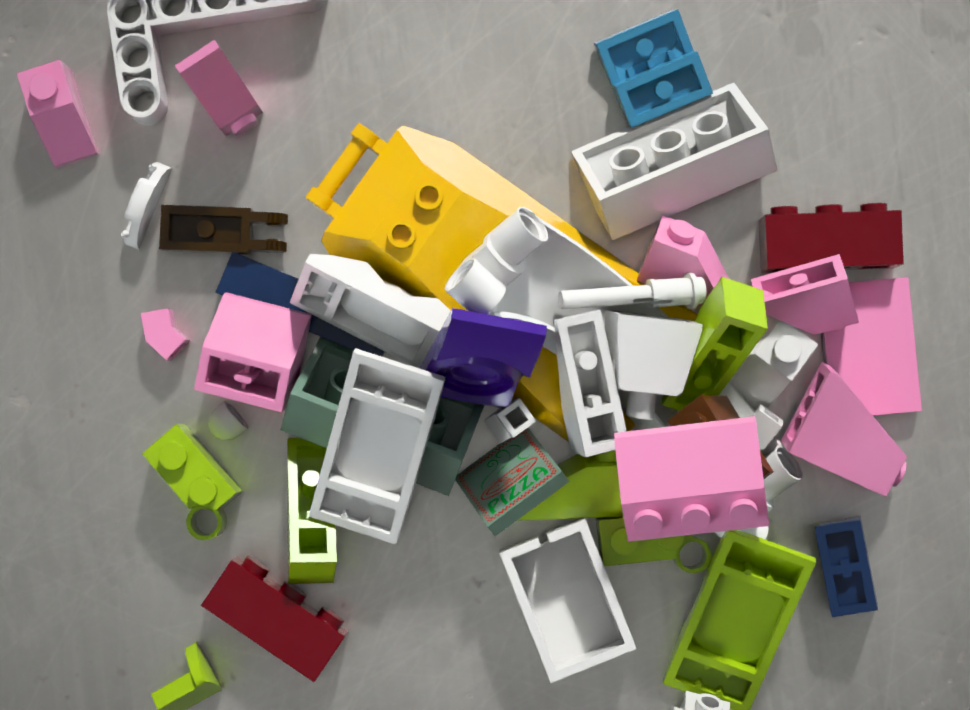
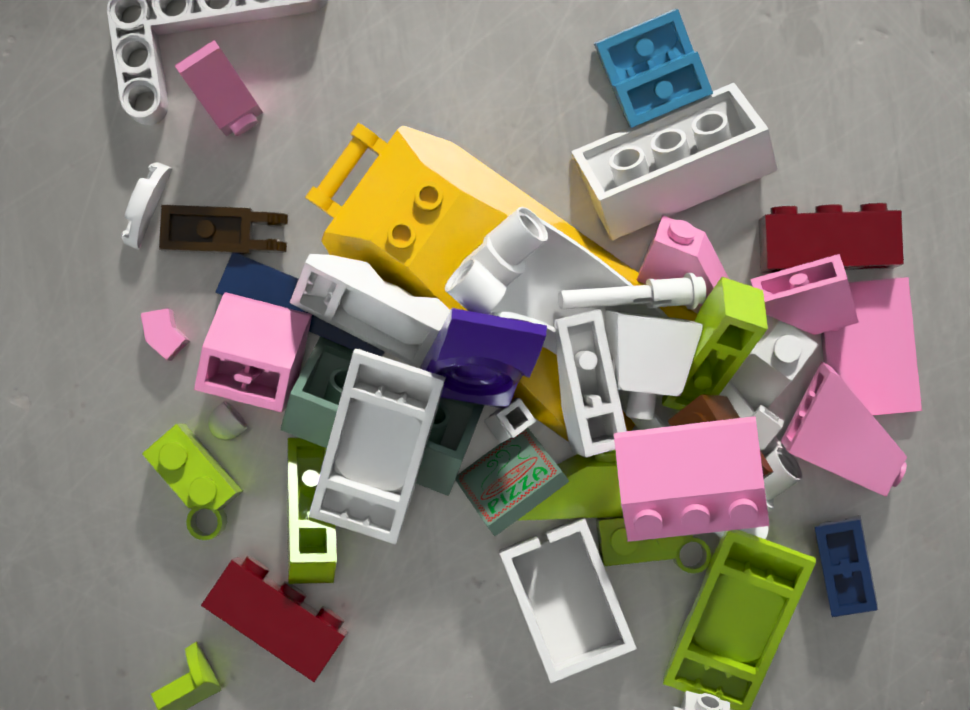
(58, 112): bright pink slope -> none

